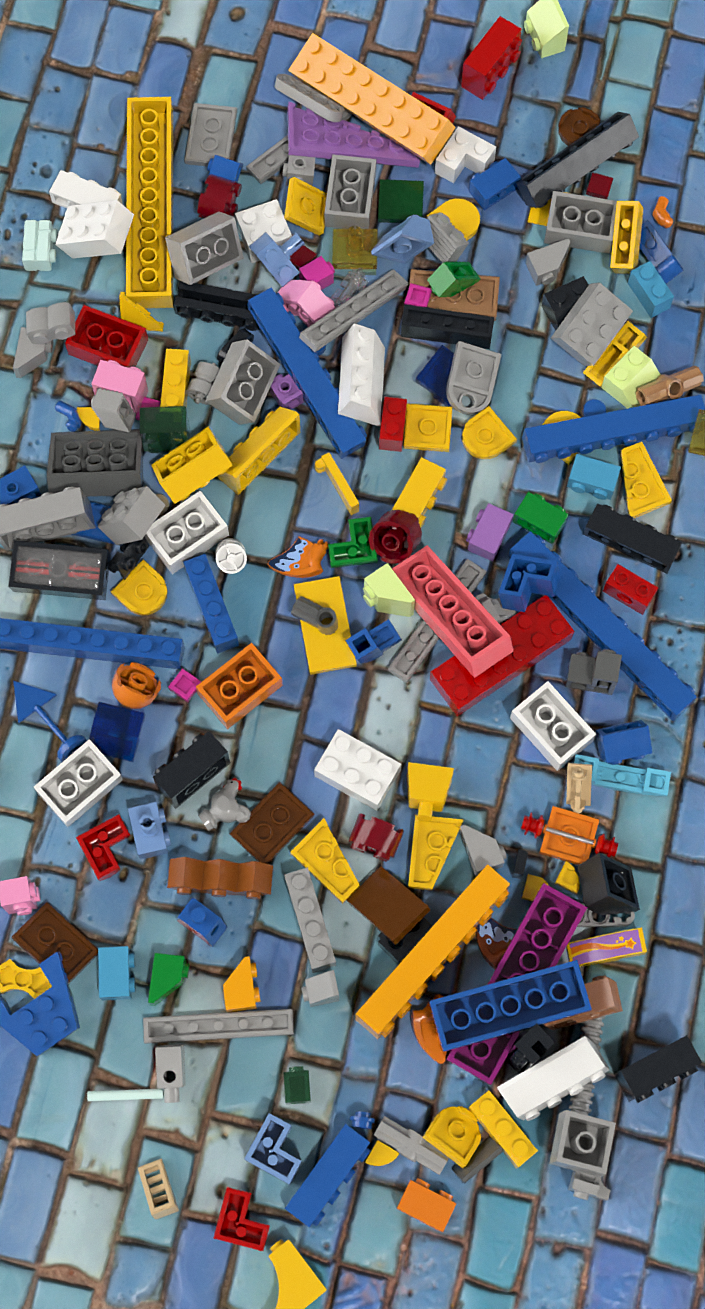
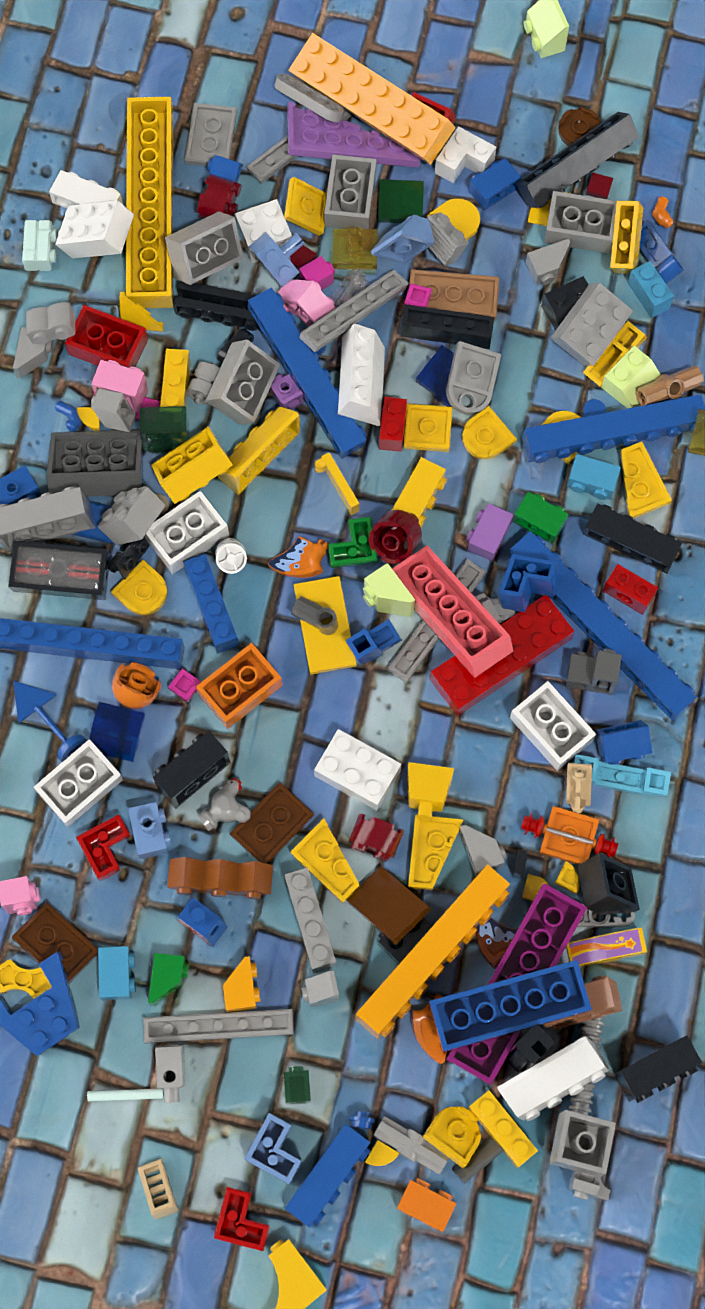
(299, 167): light grey brick -> none
(452, 278): green slope -> none
(491, 58): red brick -> none

